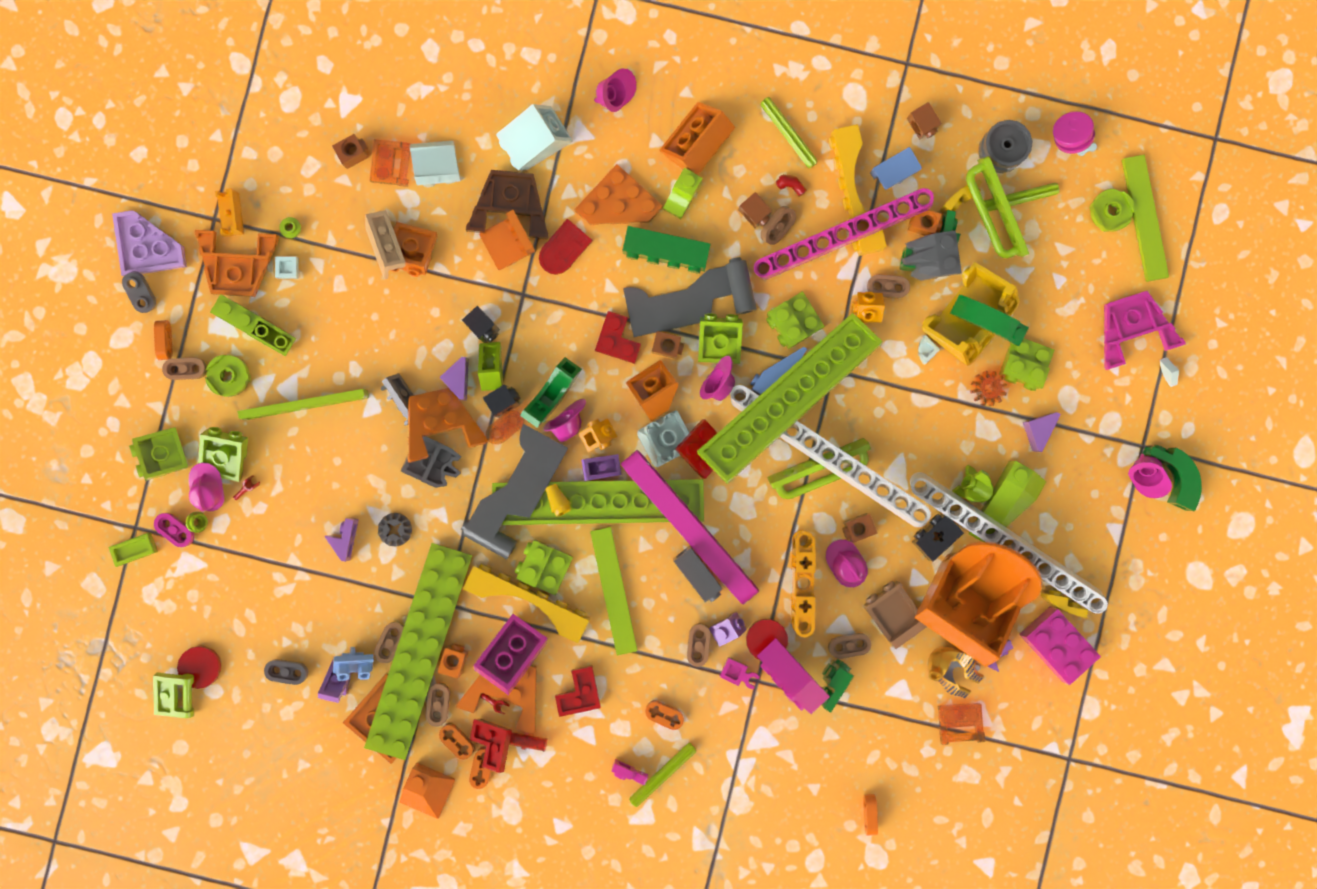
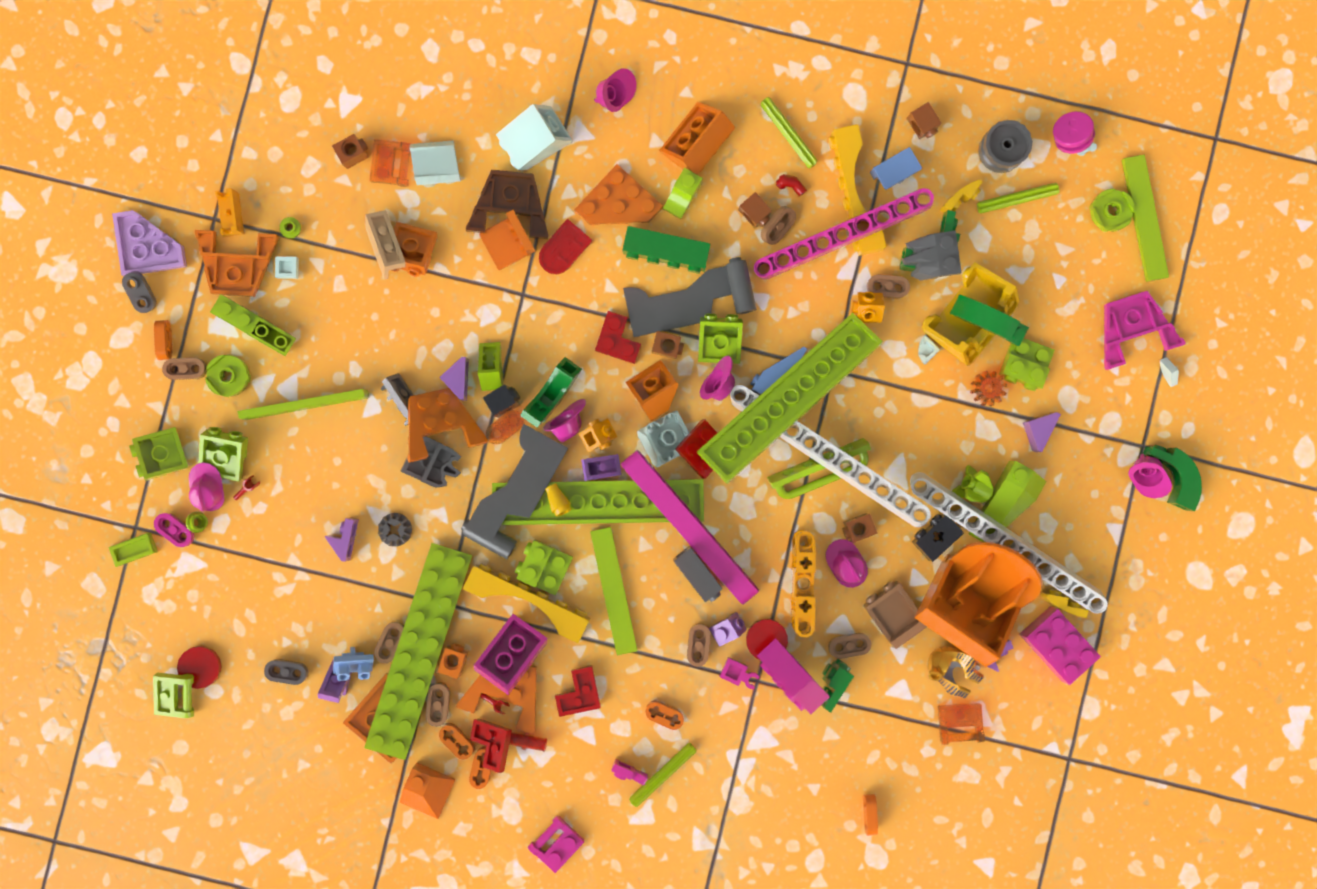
(481, 325): black brick -> none
(561, 848): none -> dark pink plate
(794, 320): lime plate -> none
(917, 227): orange brick -> none
(986, 167): lime piece -> none

